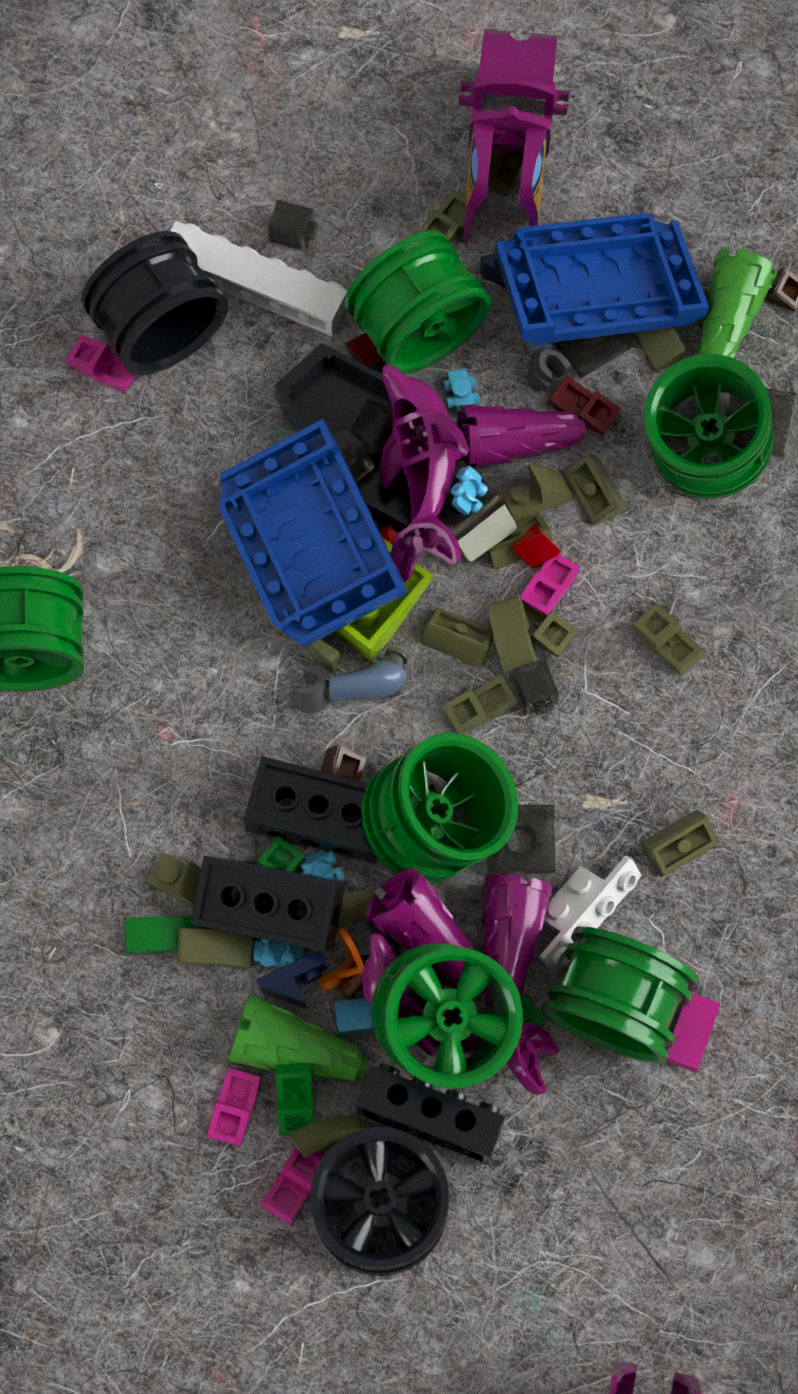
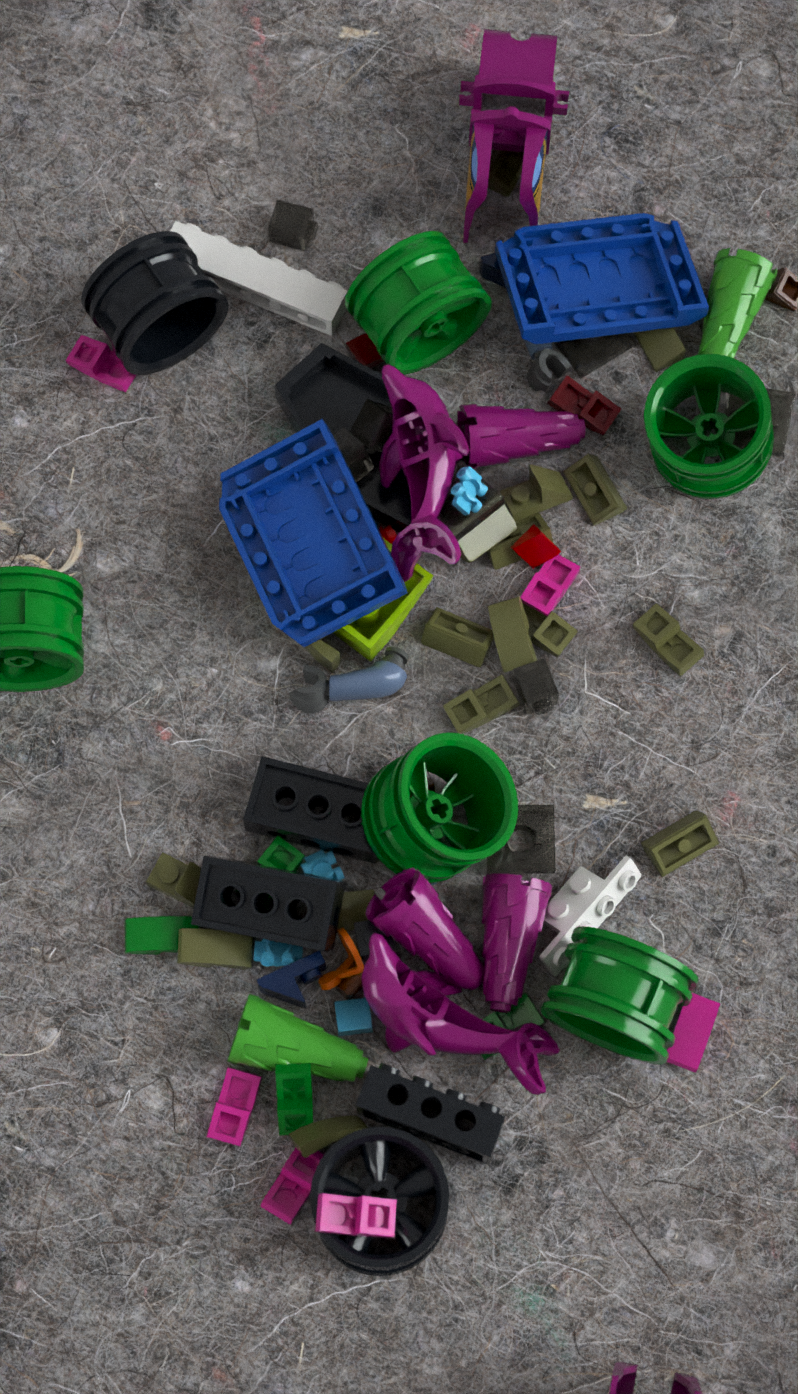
(343, 762): reddish brown slope -> none
(356, 1215): none -> dark pink slope
(448, 218): olive slope -> none
(460, 386): medium azure piece -> none
(498, 1030): green wheel -> none

